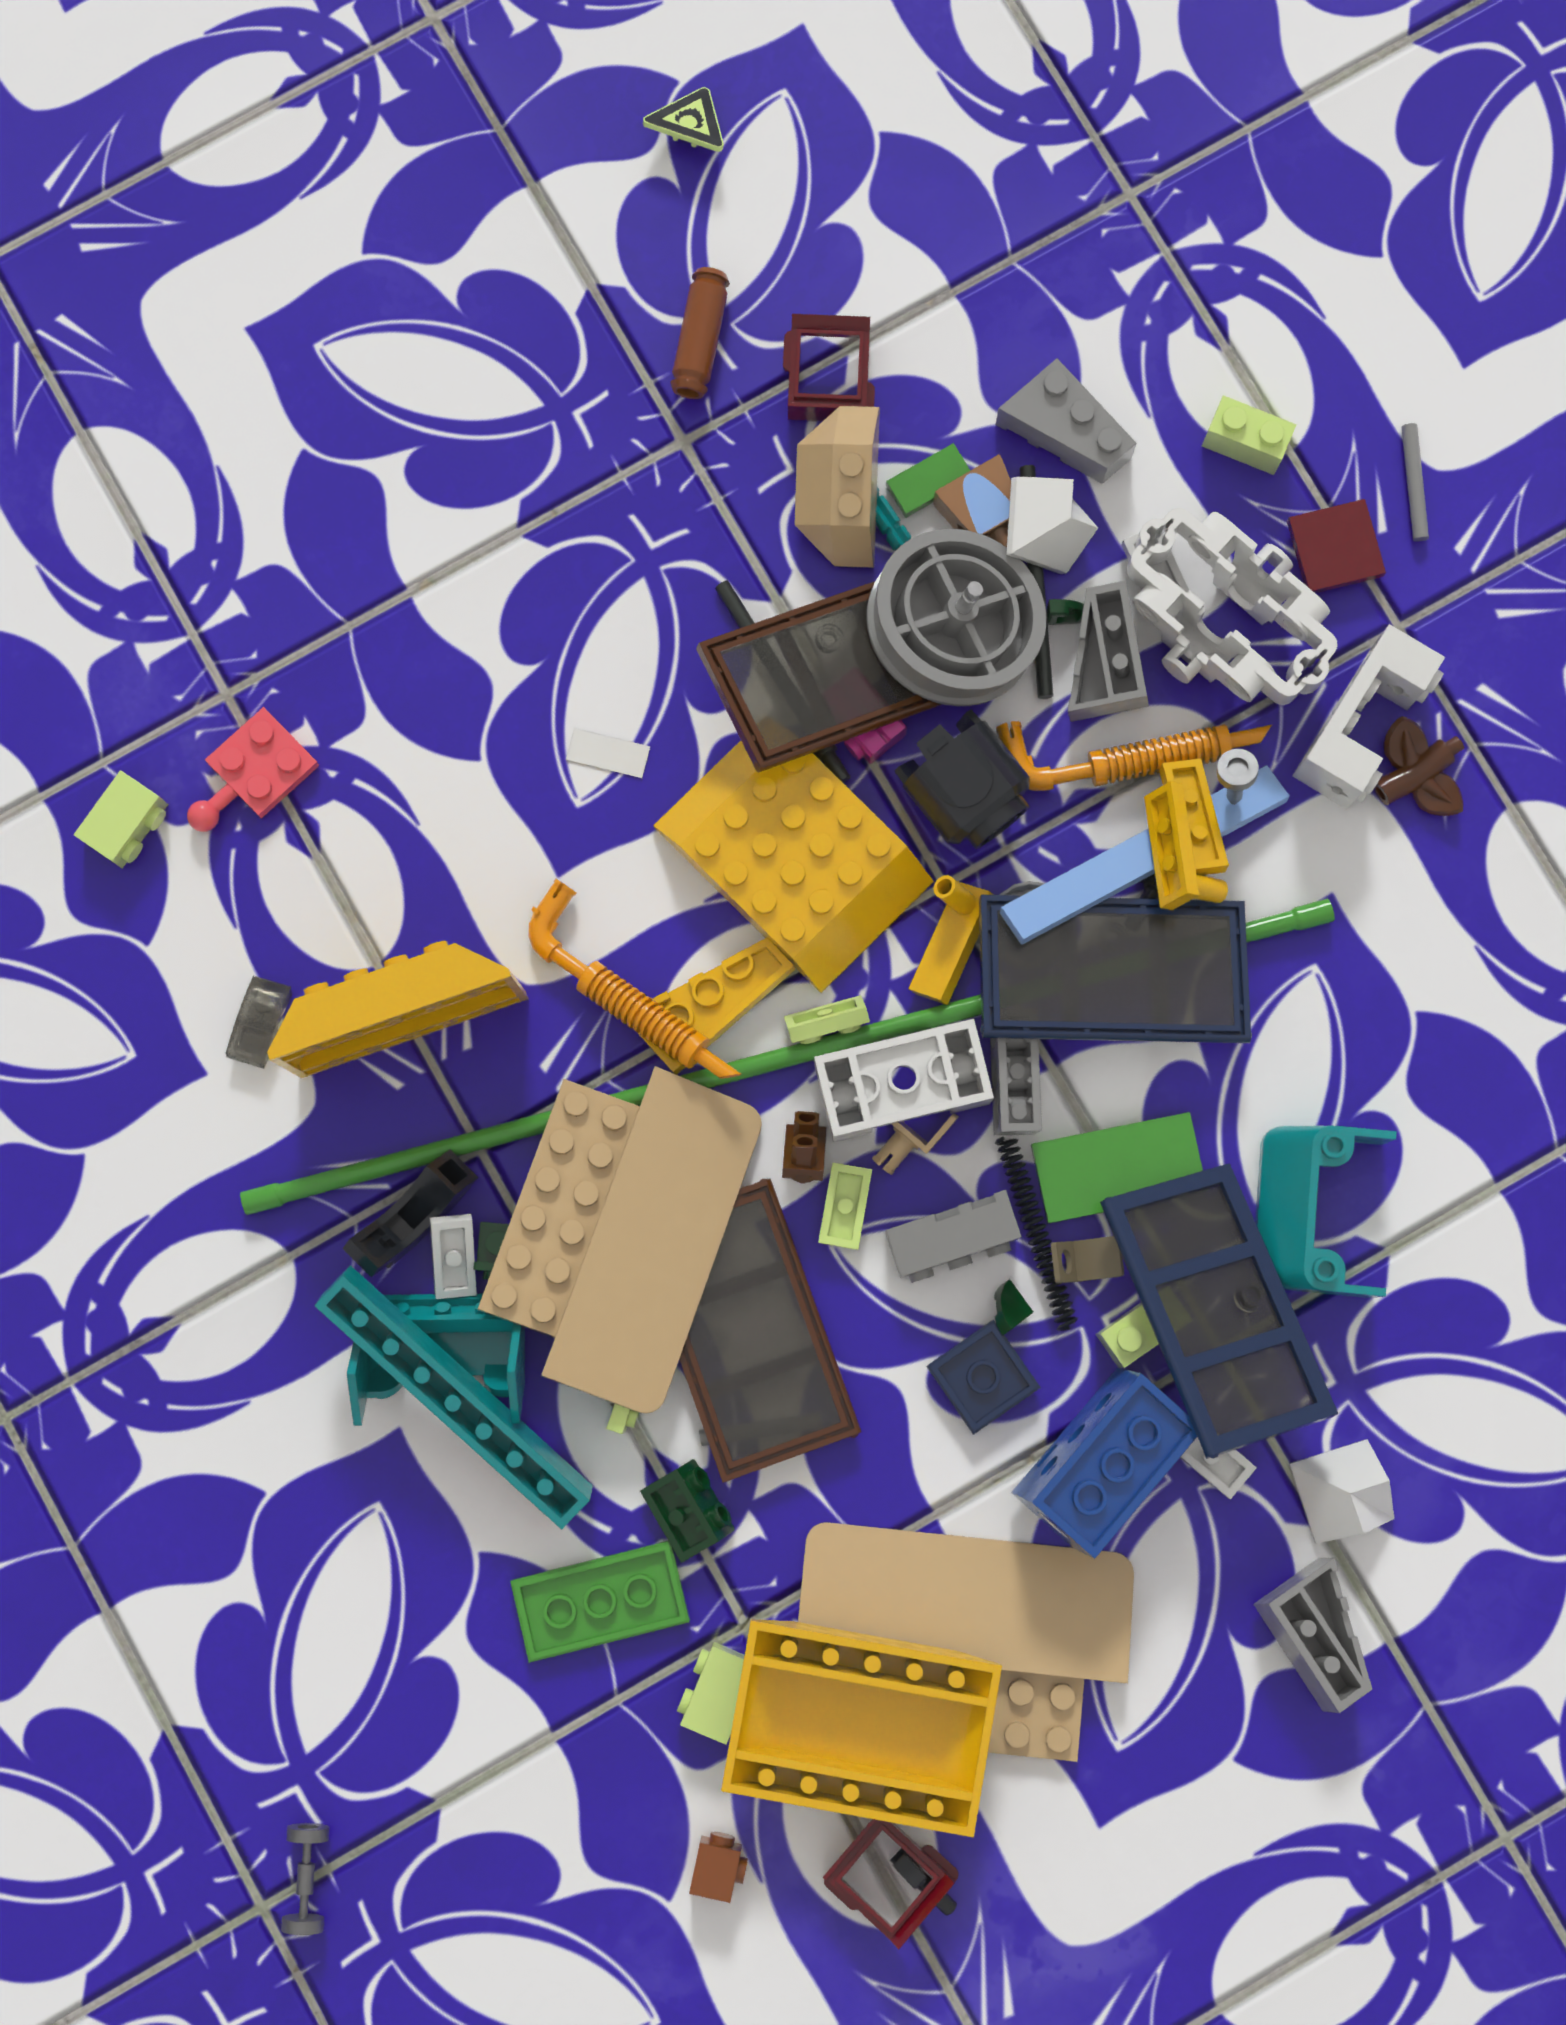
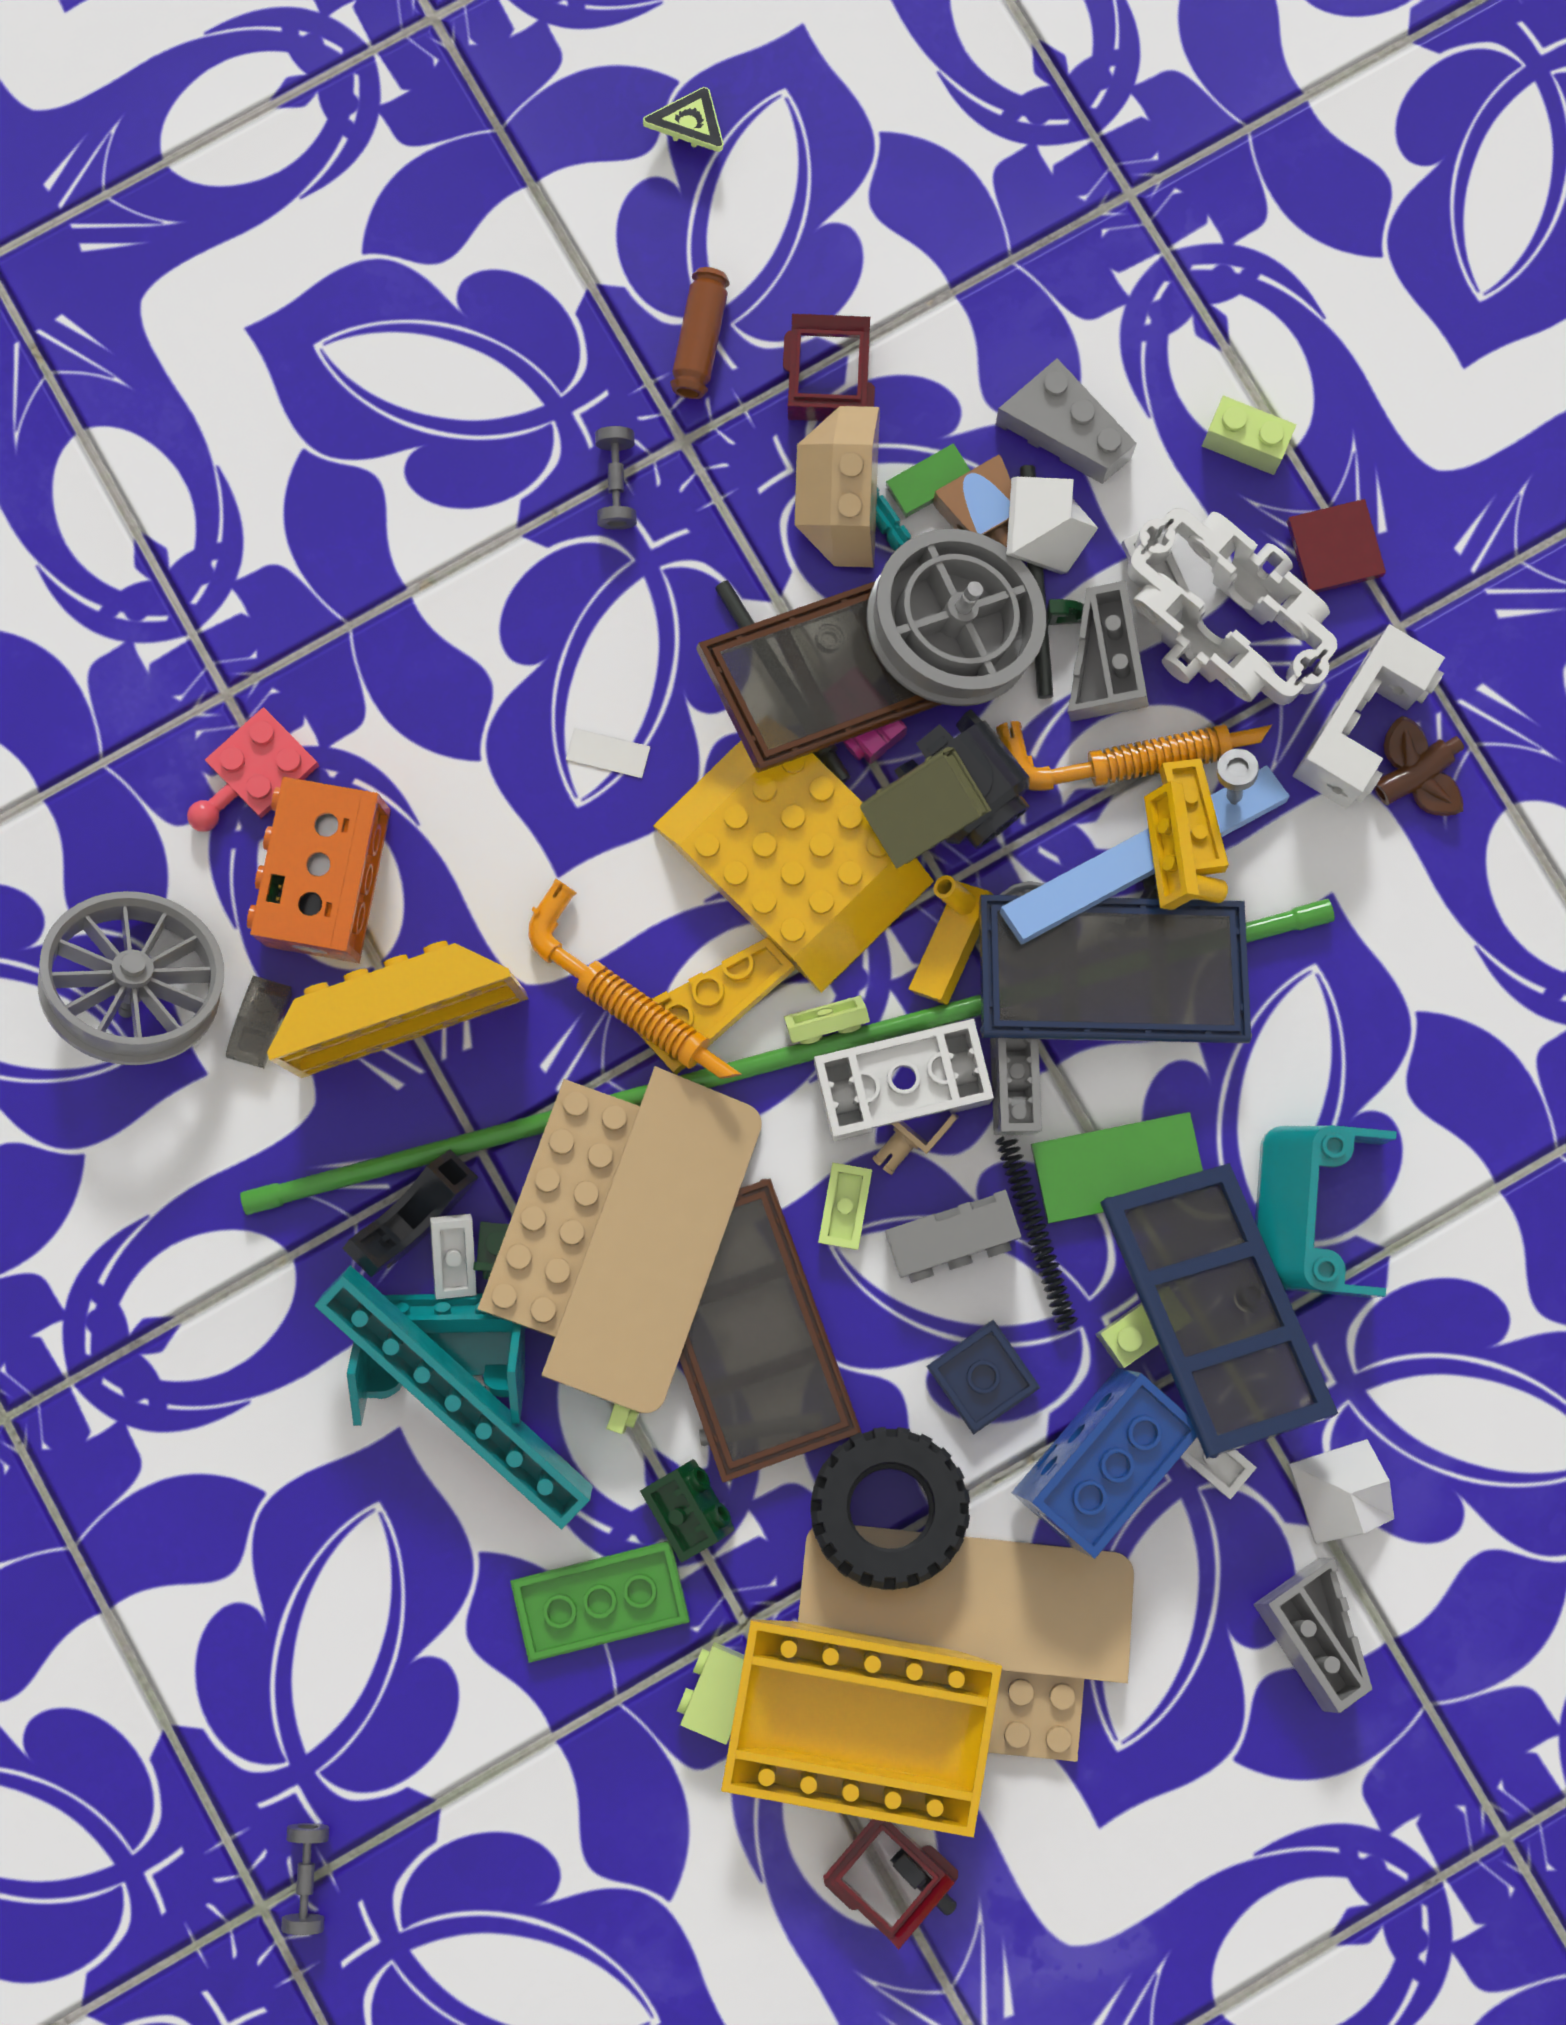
(122, 820): yellowish green brick -> none
(130, 977): none -> light grey wheel
(319, 869): none -> orange piece
(615, 439): none -> flat silver wheel
(718, 1867): dark orange brick -> none
(804, 1148): reddish brown hips -> none
(924, 807): none -> olive piece
(945, 1495): none -> black tyre
(1010, 1307): dark green tile -> none
(1087, 1260): dark tan bracket -> none
(1415, 482): light grey bar -> none

